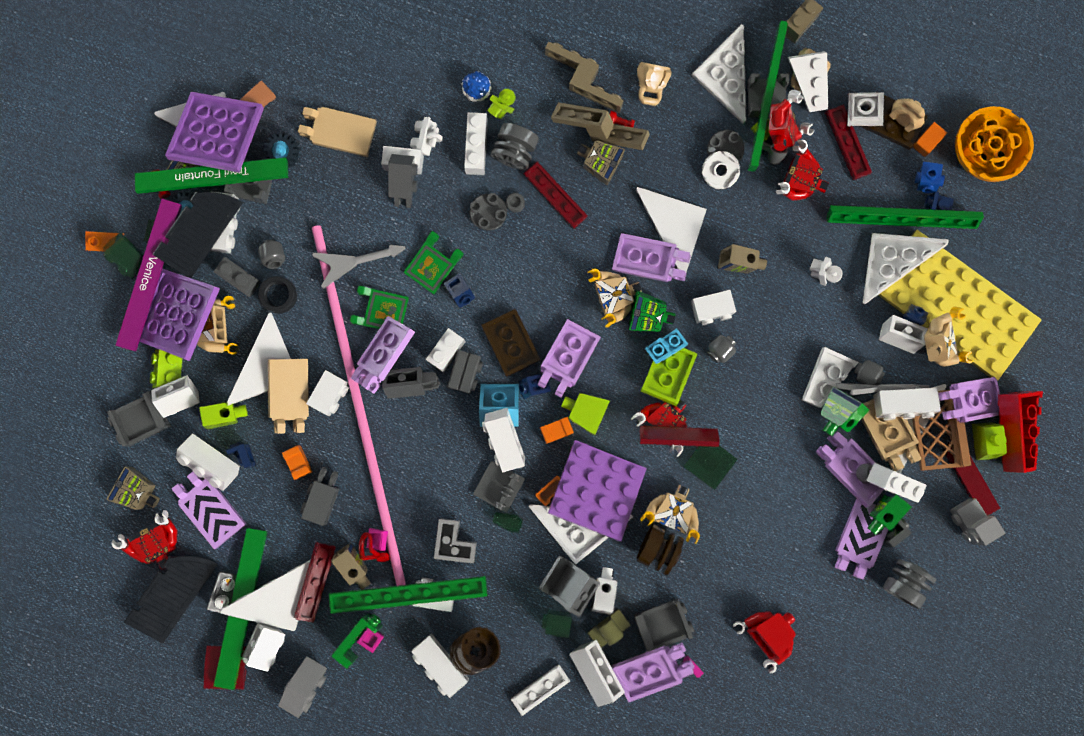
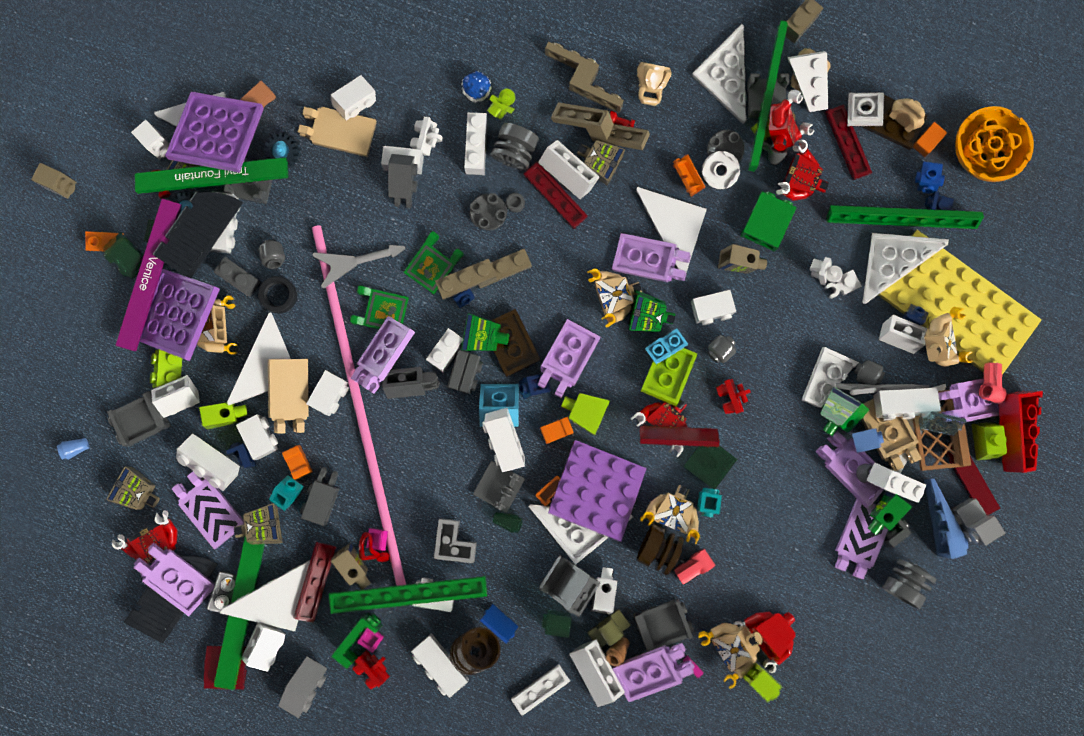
(54, 180): none -> dark tan brick
(71, 448): none -> medium blue cone
(151, 139): none -> white brick
(174, 579): none -> lavender tile
(257, 436): none -> white brick
(261, 526): none -> torso
(285, 493): none -> teal brick
(353, 98): none -> white brick
(373, 668): none -> red hips
(482, 334): none -> green torso
(483, 273): none -> dark tan bracket
(499, 623): none -> blue piece
(568, 169): none -> white brick
(617, 653): none -> medium nougat cone
(689, 175): none -> orange hinge
(697, 564): none -> coral piece
(709, 502): none -> teal brick
(735, 404): none -> red hips
(735, 646): none -> torso
(763, 683): none -> lime brick
(768, 221): none -> green panel
(847, 284): none -> white plate
(868, 440): none -> medium blue brick
(942, 423): none -> clear light blue piece
(947, 533): none -> medium blue wedge
(992, 386): none -> coral piece

